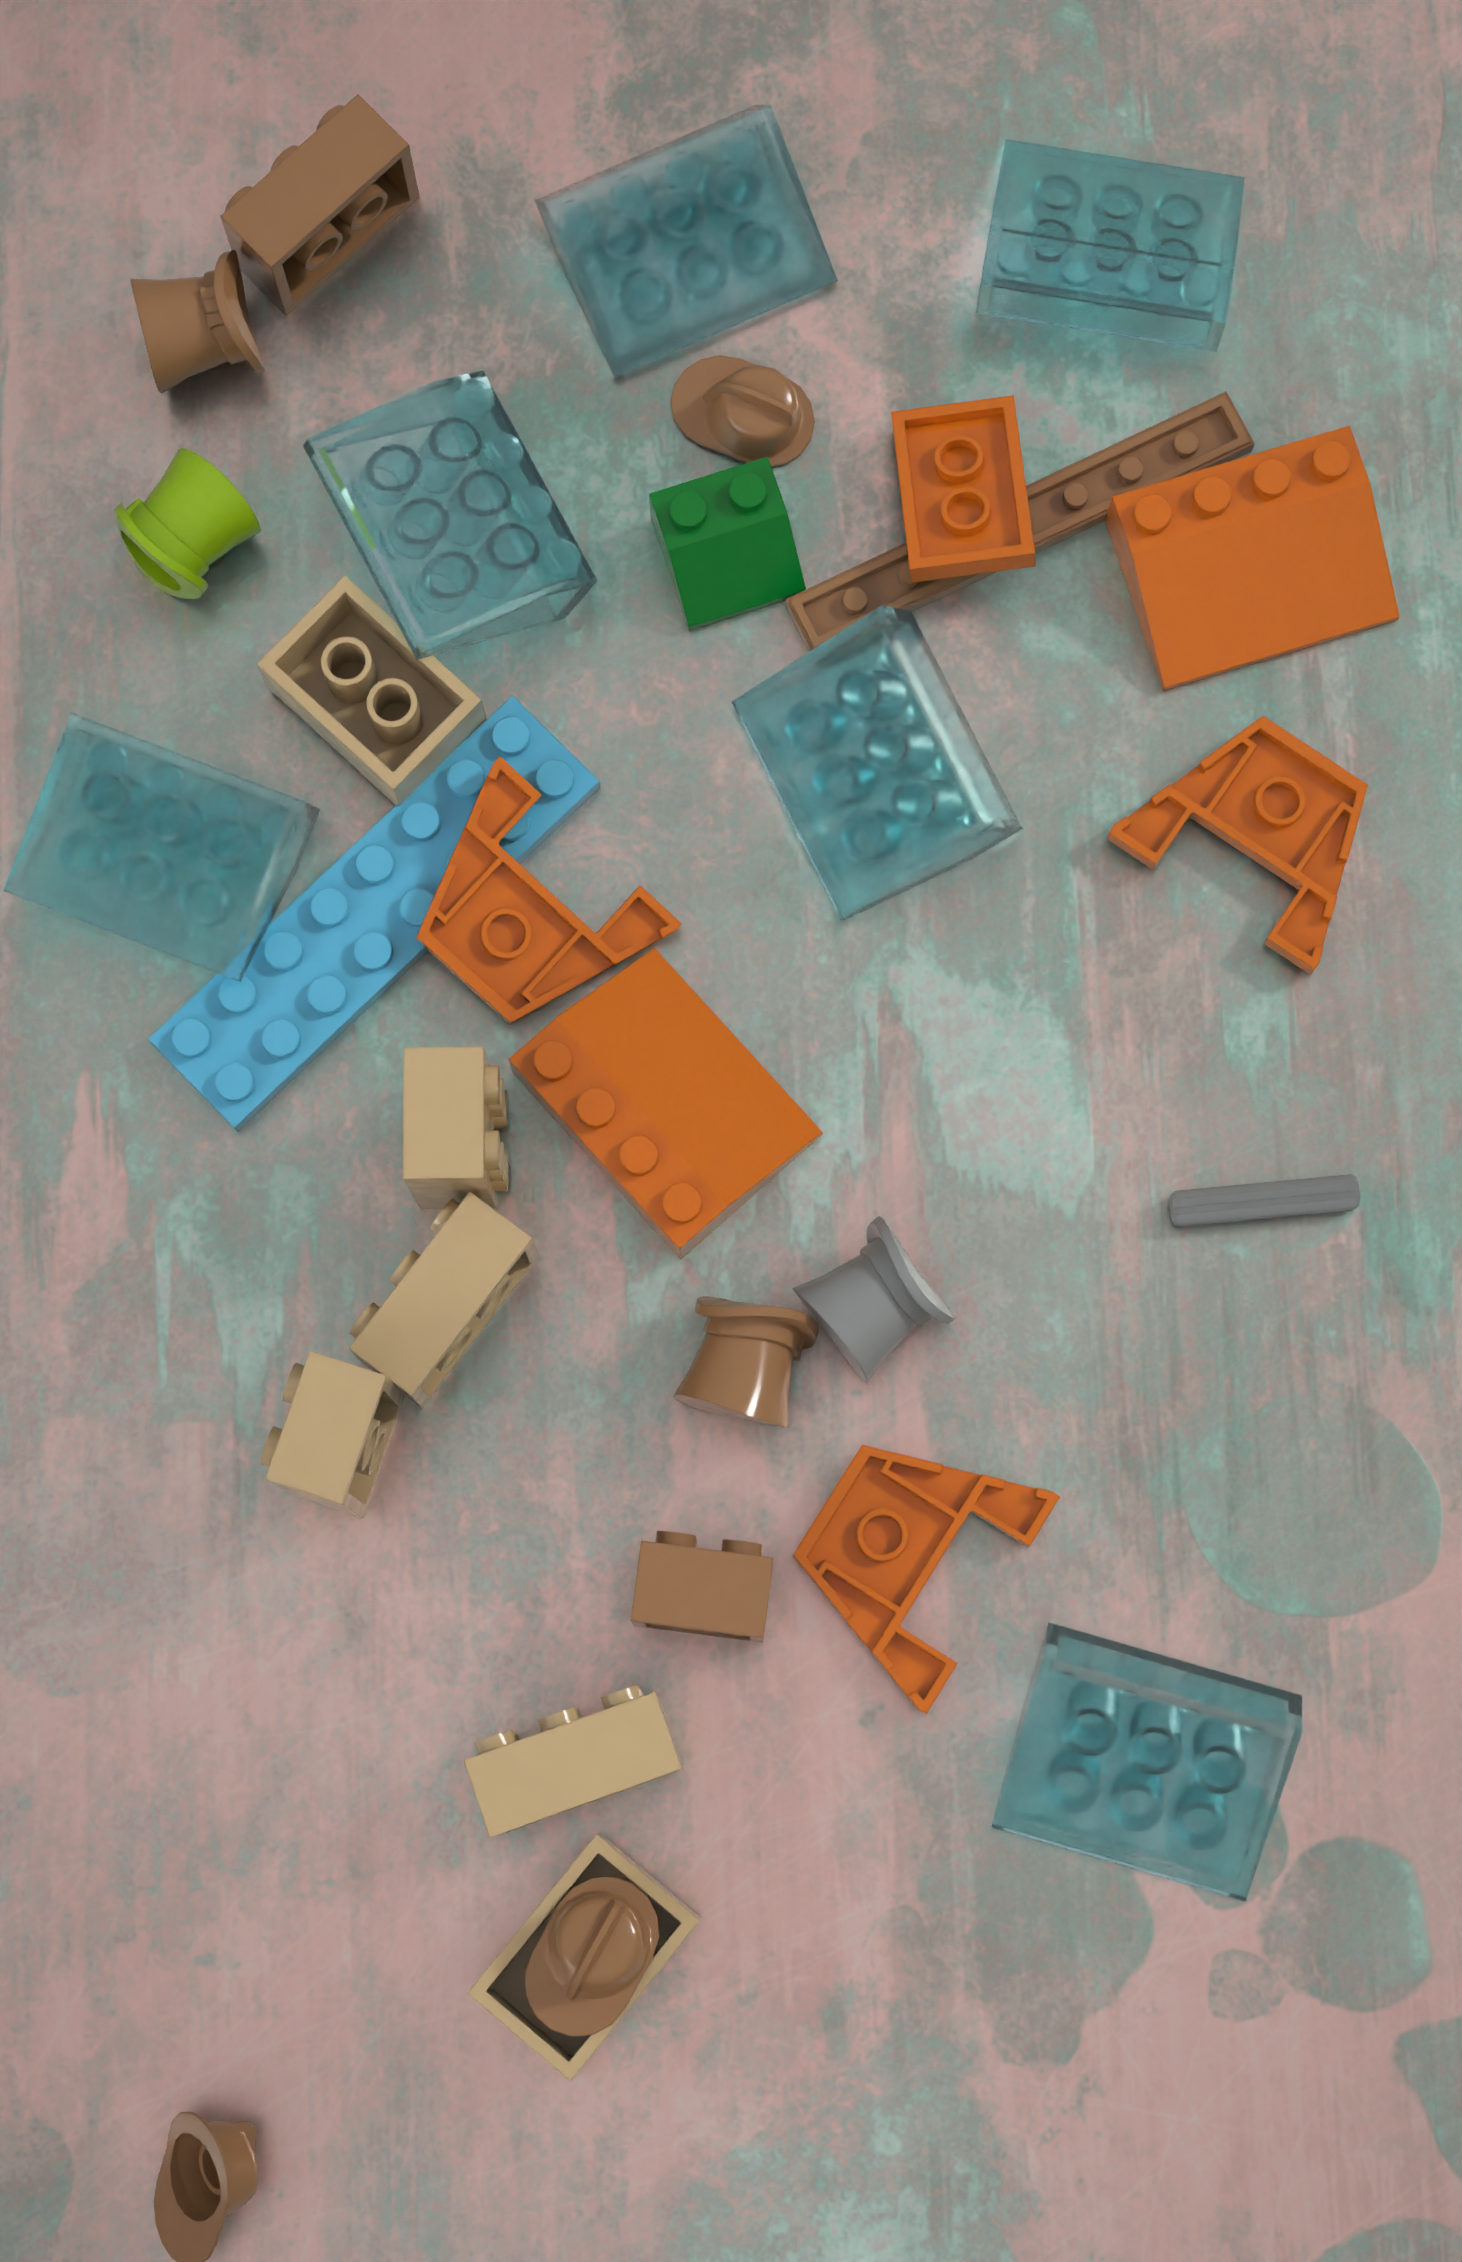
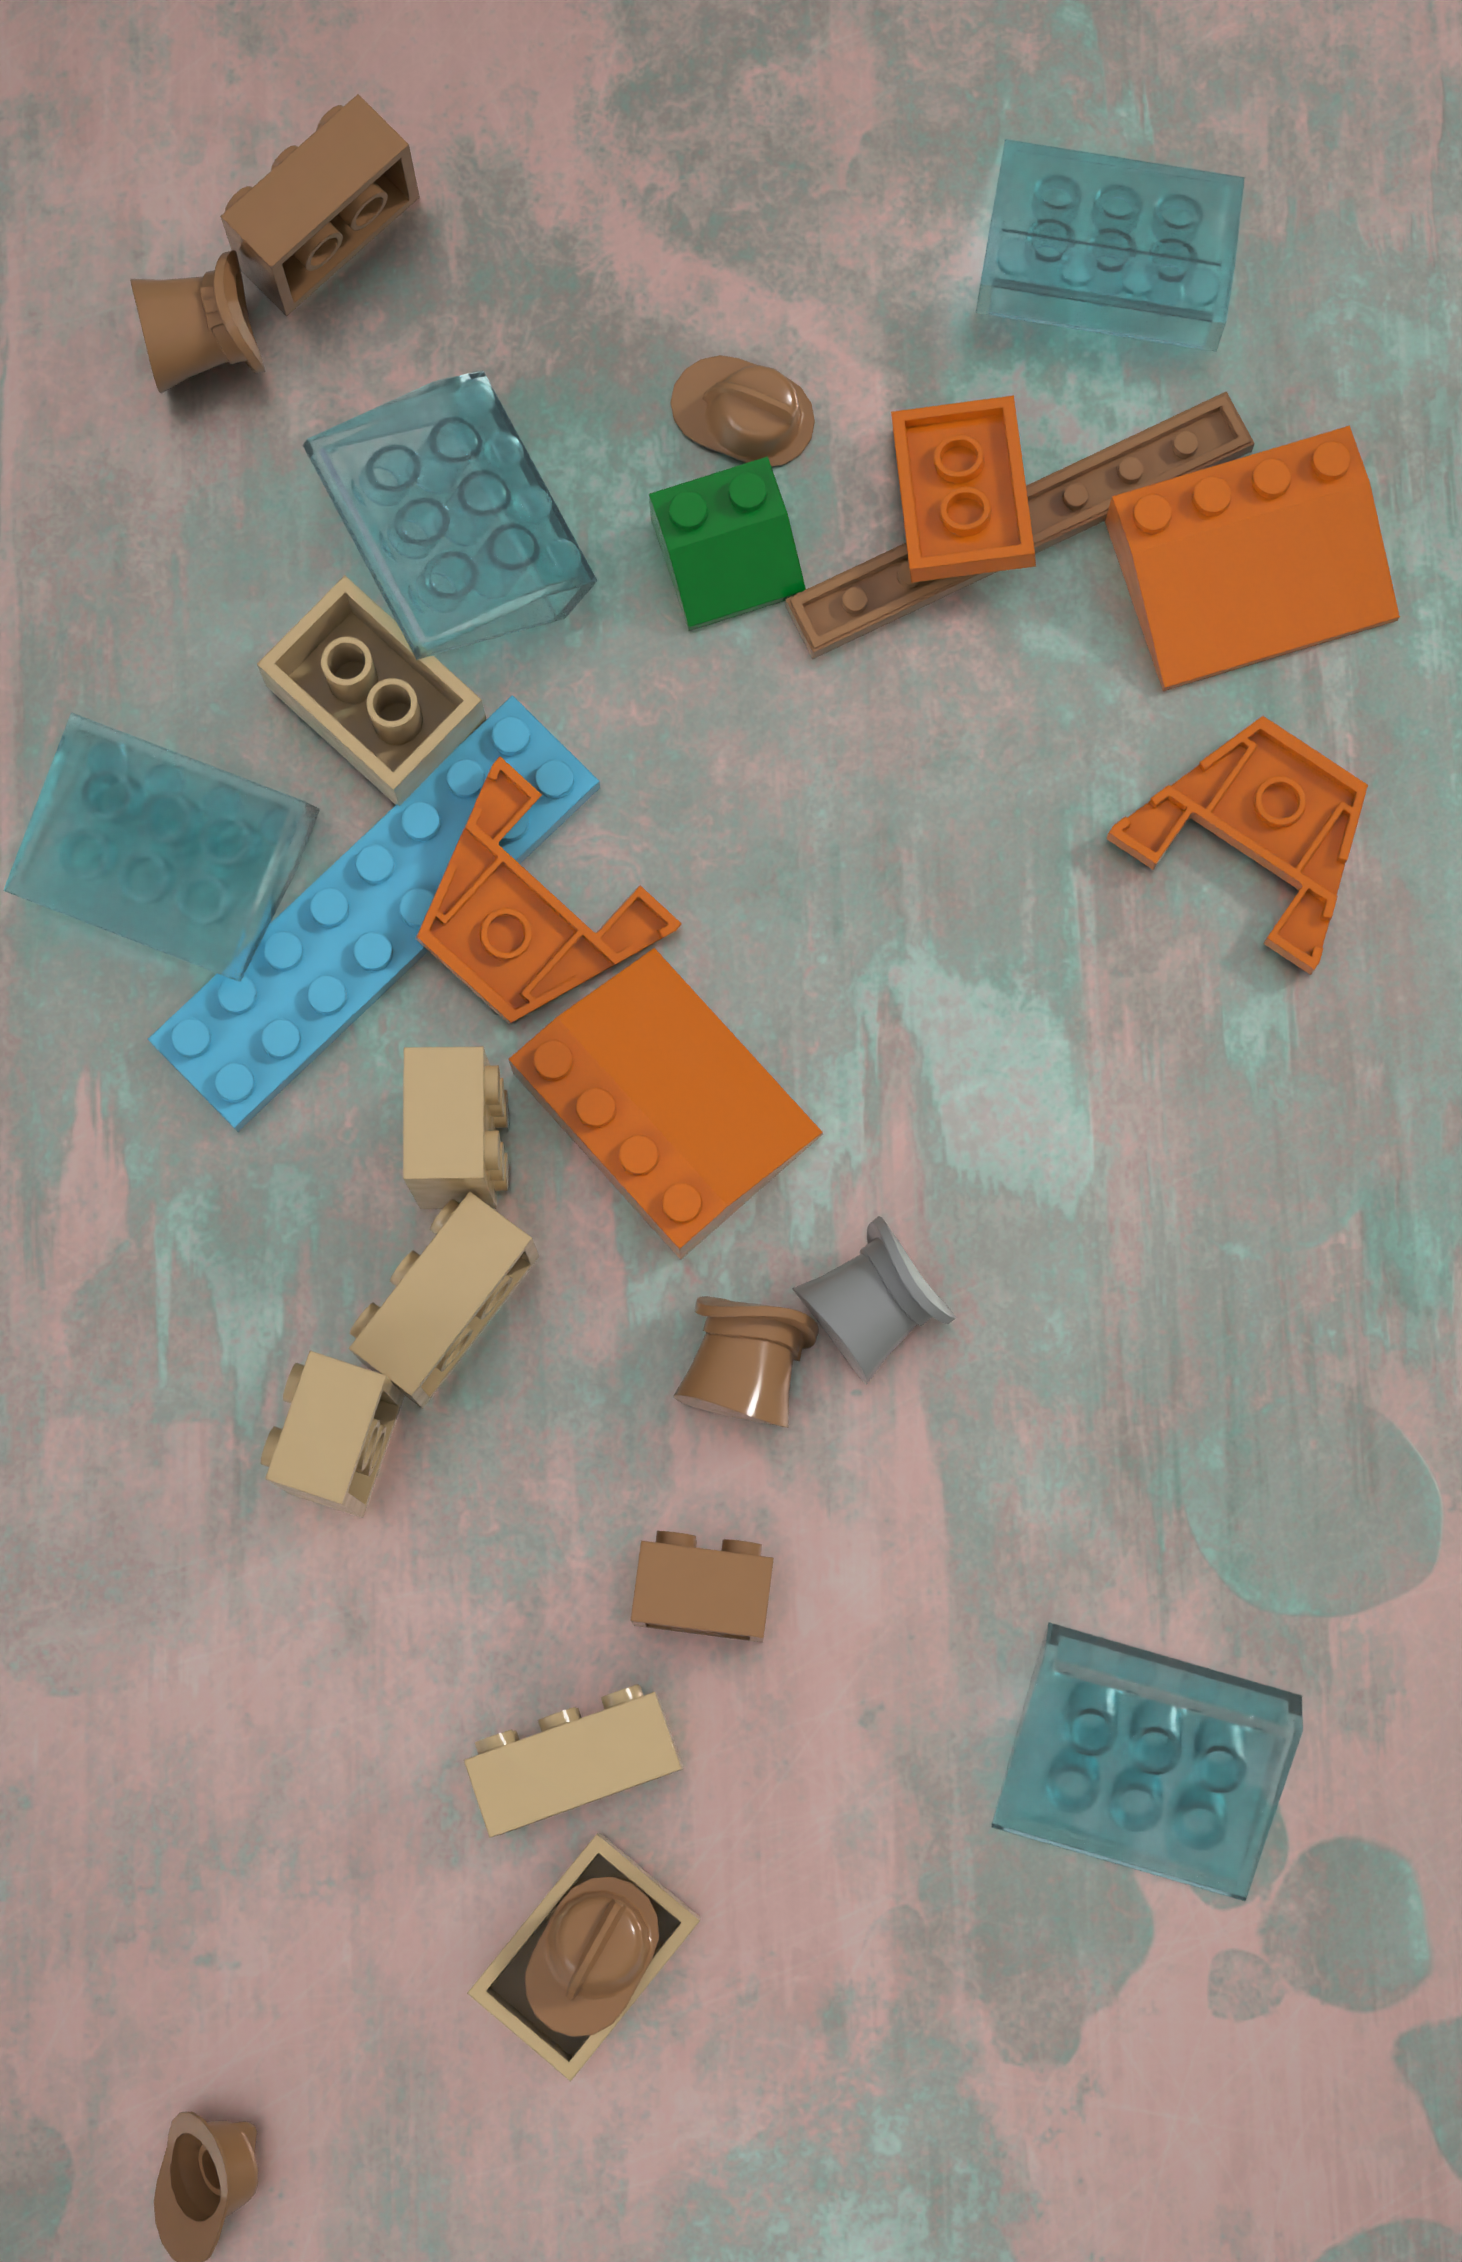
(185, 525): lime hat -> none
(687, 239): clear light blue slope -> none
(876, 762): clear light blue slope -> none
(886, 1537): orange wing -> none
(1264, 1200): light grey axle -> none

